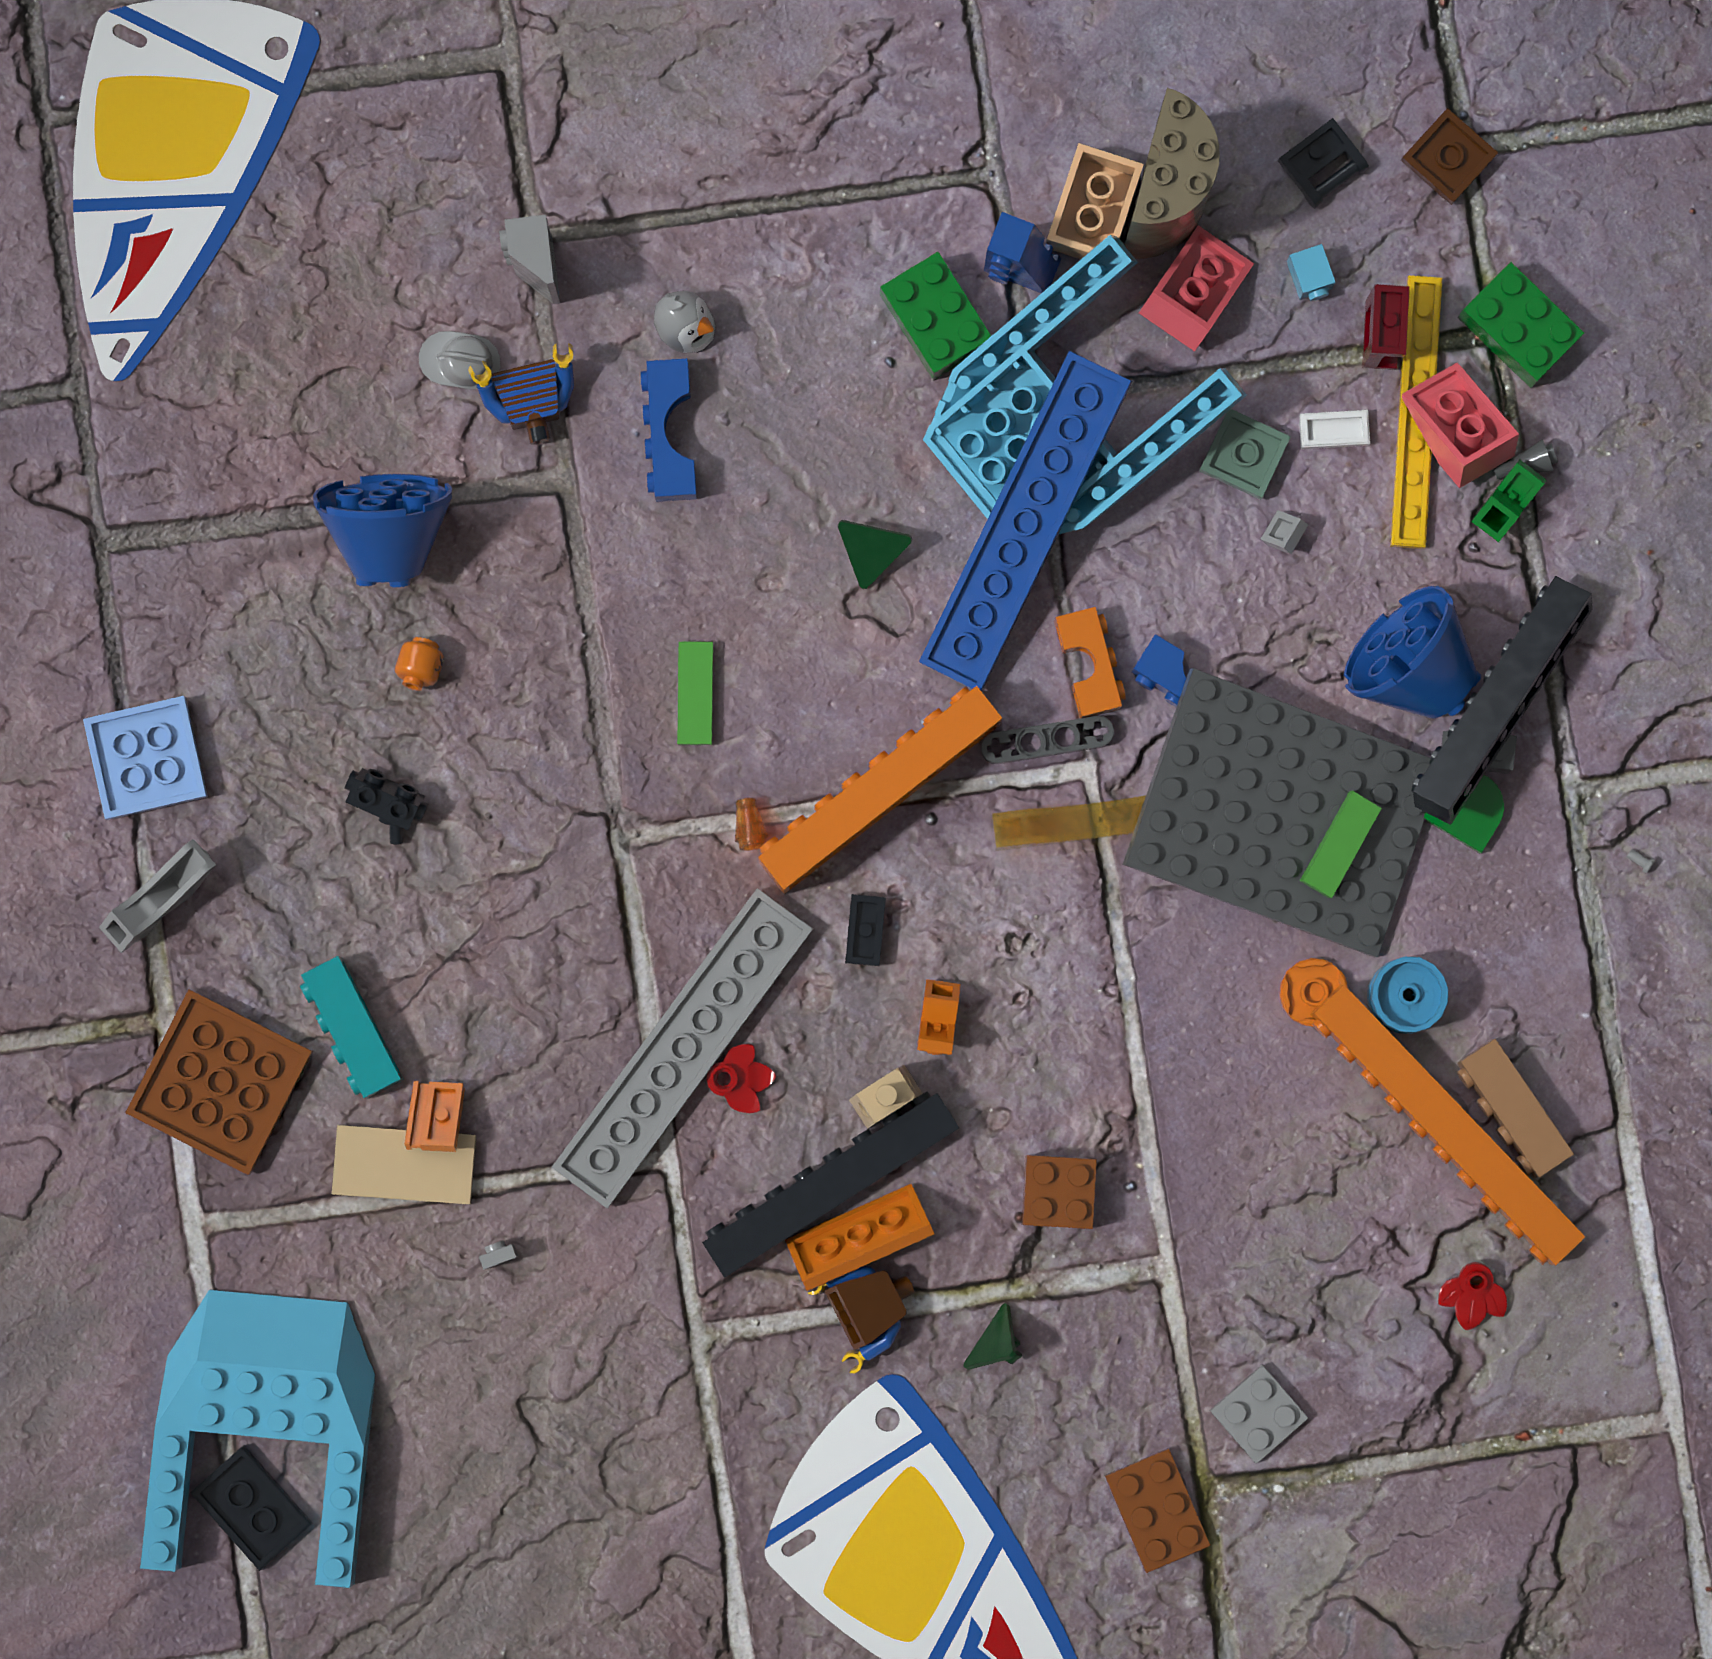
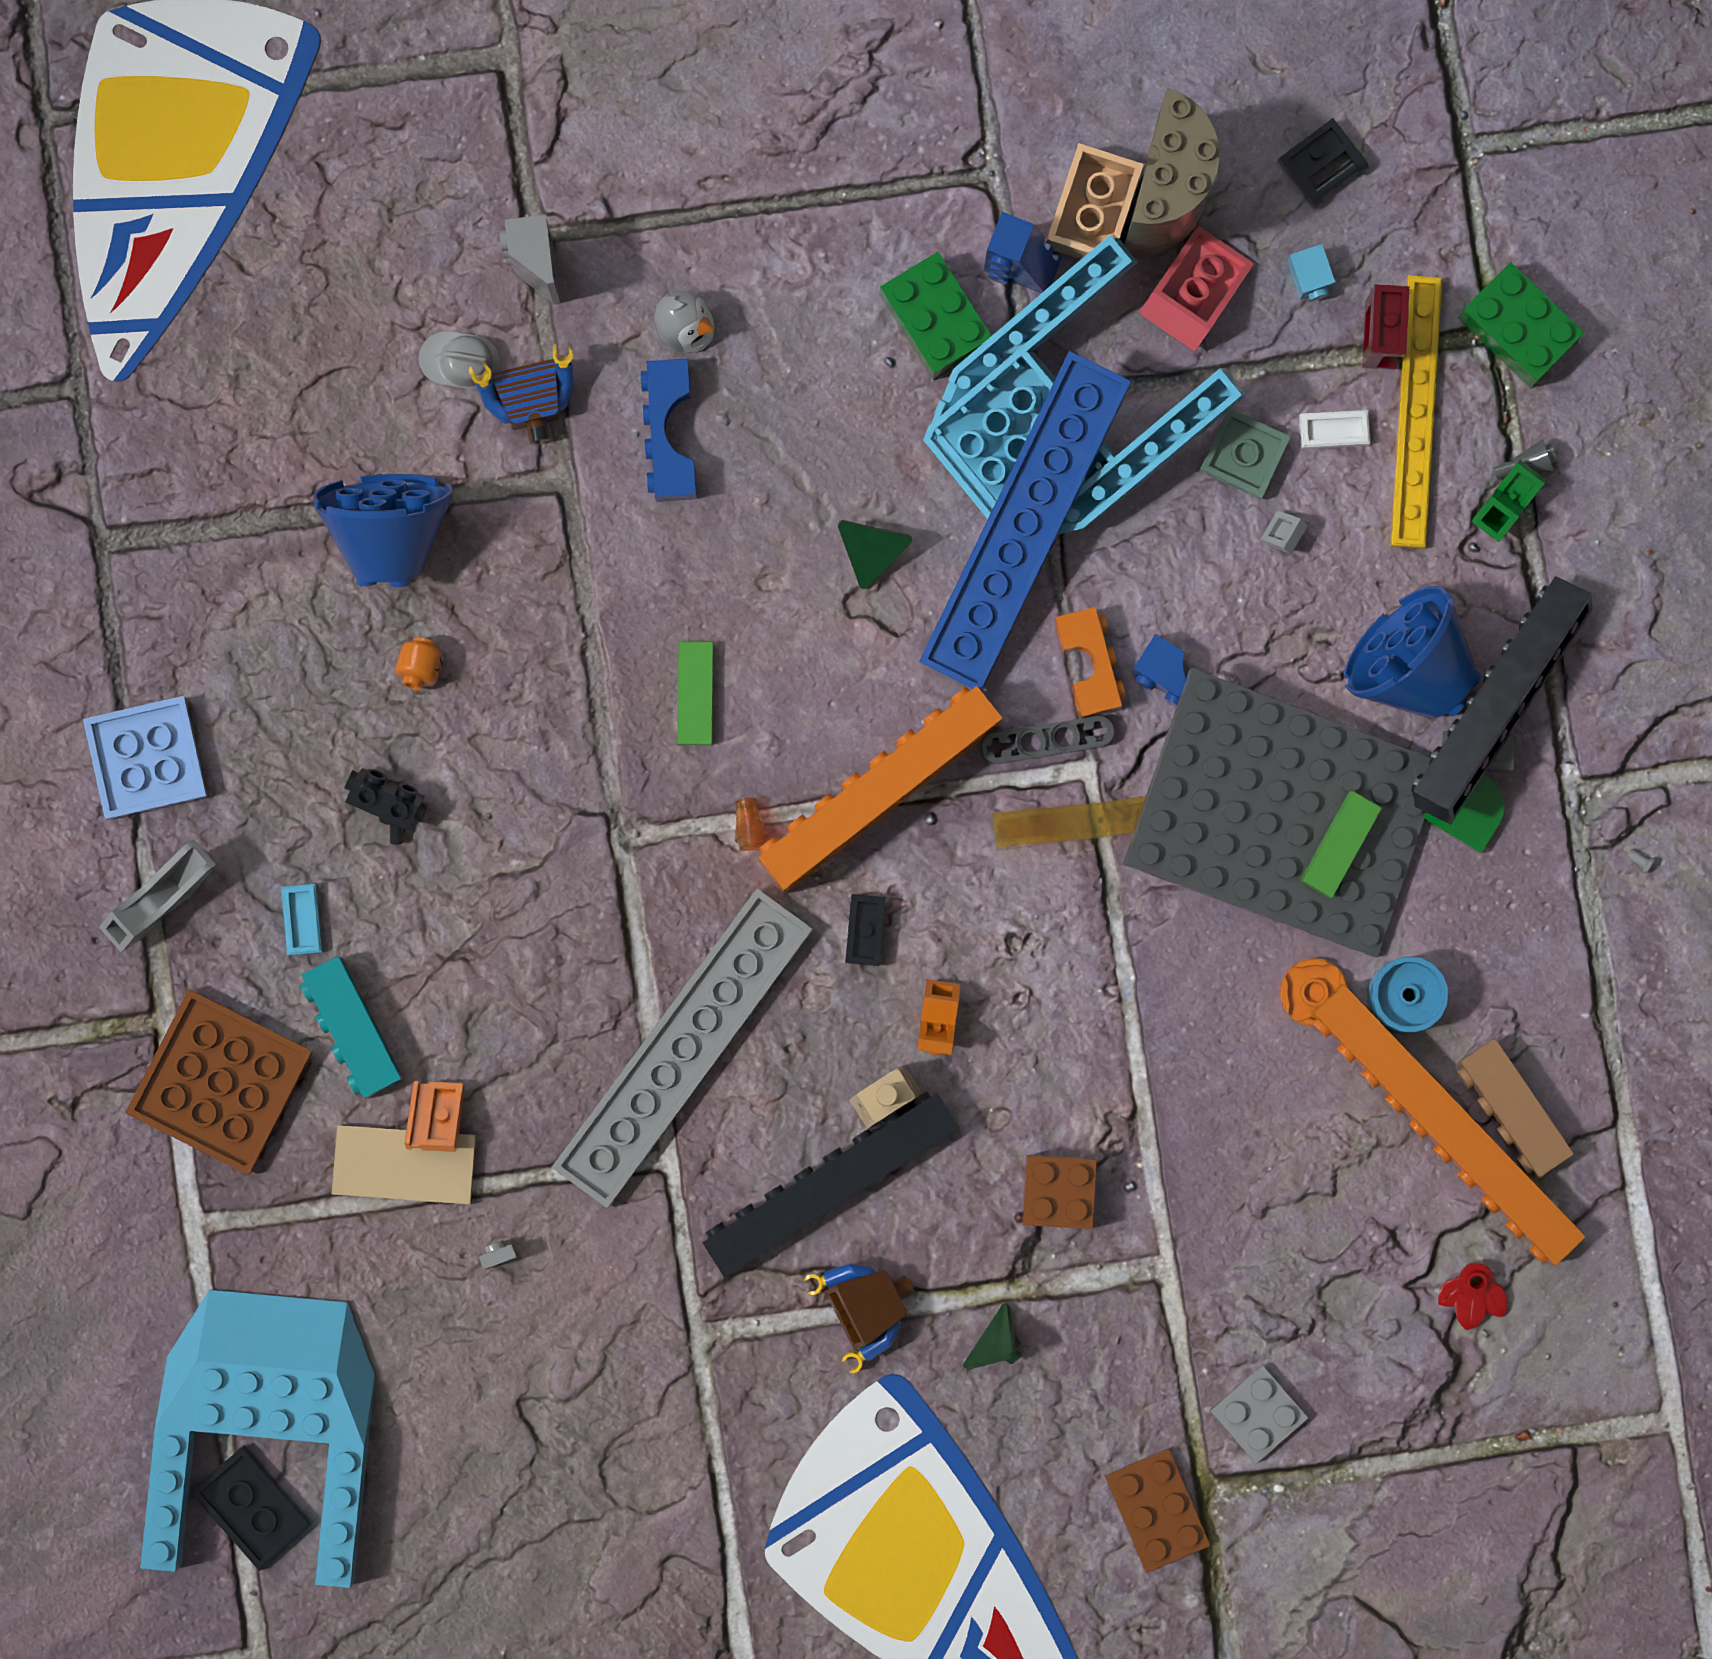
(301, 919): none -> medium azure tile
(746, 1078): red plate -> none
(859, 1237): orange plate -> none
(1449, 156): reddish brown plate -> none
(1461, 425): coral slope -> none

